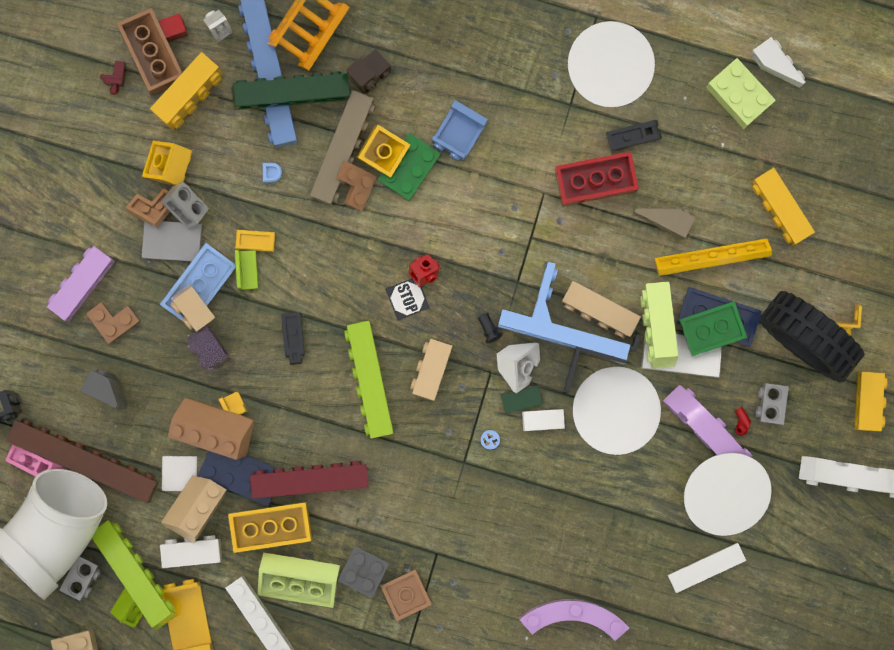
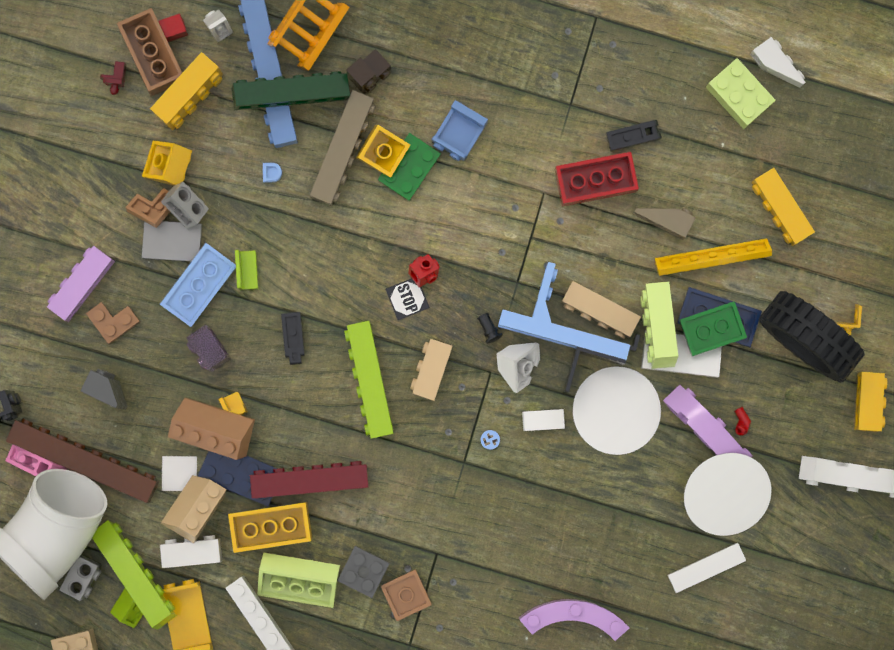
(192, 307): tan brick -> none
(255, 240): yellow tile -> none
(360, 182): medium nougat plate -> none
(522, 400): dark green tile -> none
(611, 64): white sticker -> none
(778, 405): light grey brick -> none

